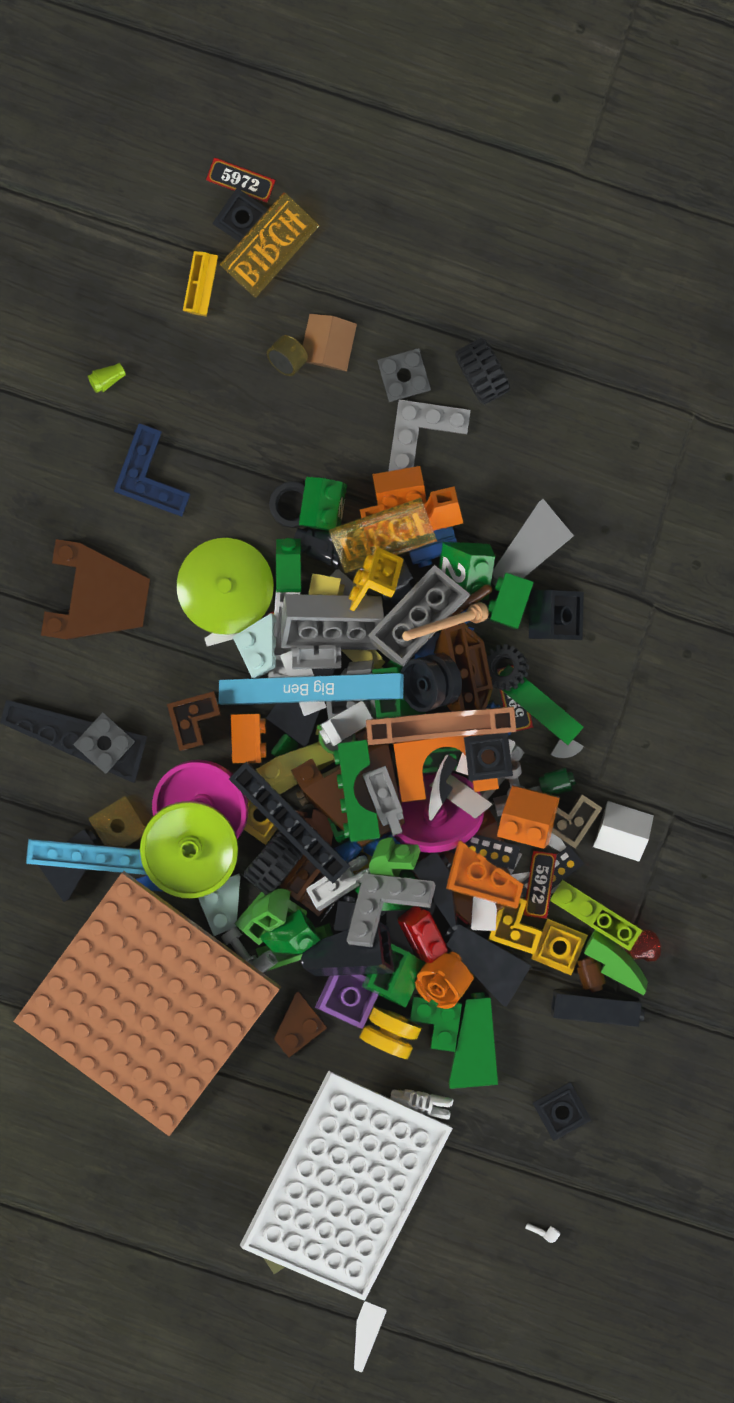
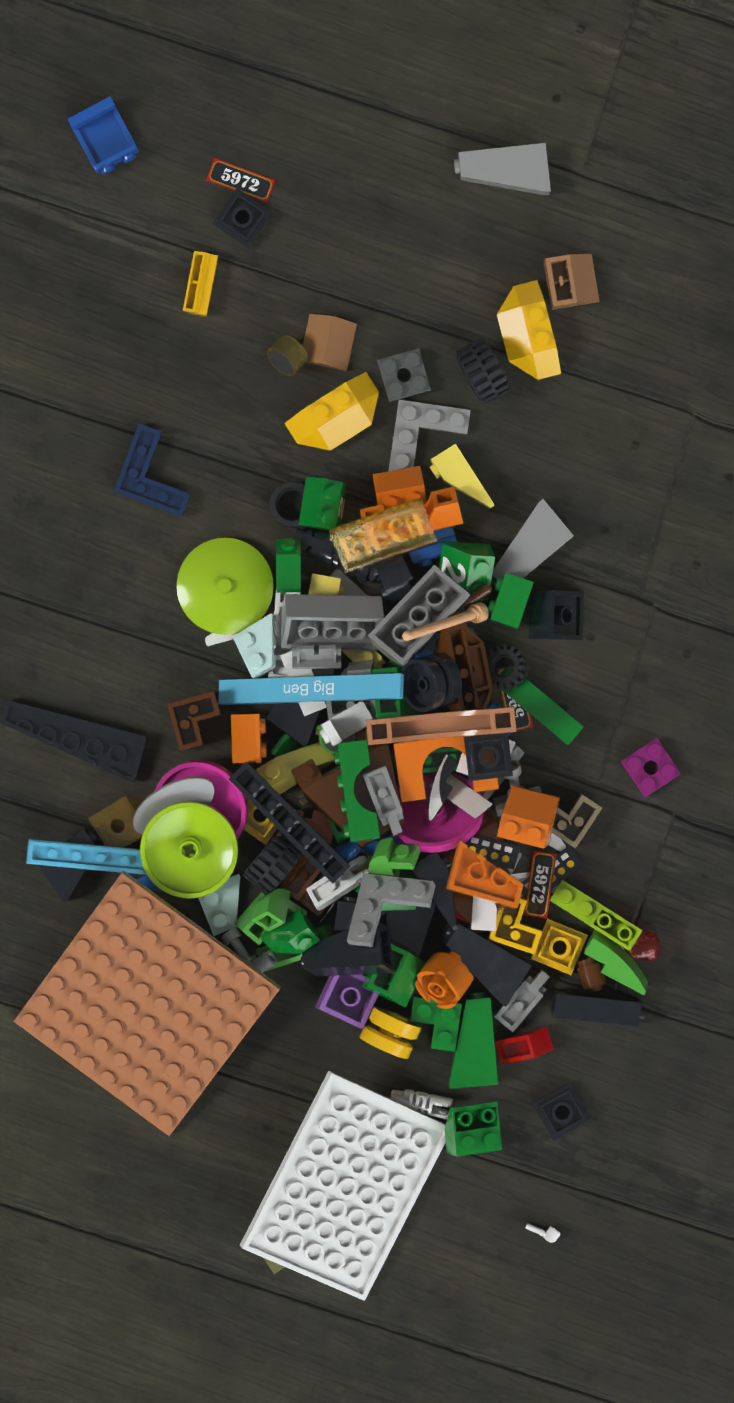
(89, 743): dark grey piece -> none
(103, 136): none -> blue panel
(103, 597): reddish brown wedge -> none
(105, 377): lime cone -> none
(184, 789): none -> light grey shield
(269, 245): clear yellow tile -> none
(298, 1026): reddish brown wing -> none
(336, 415): none -> yellow wedge
(366, 1332): white sticker -> none
(379, 573): yellow bracket -> none
(422, 934): red brick -> none
(457, 472): none -> light yellow slope
(473, 1129): none -> green slope
(511, 167): none -> light grey slope
(523, 1001): none -> light grey hinge
(524, 1045): none -> red slope
(528, 332): none -> yellow wedge
(557, 782): dark green brick -> none
(564, 751): light grey tile -> none
(571, 280): none -> medium nougat slope
(623, 831): white slope -> none
(665, 770): none -> magenta piece

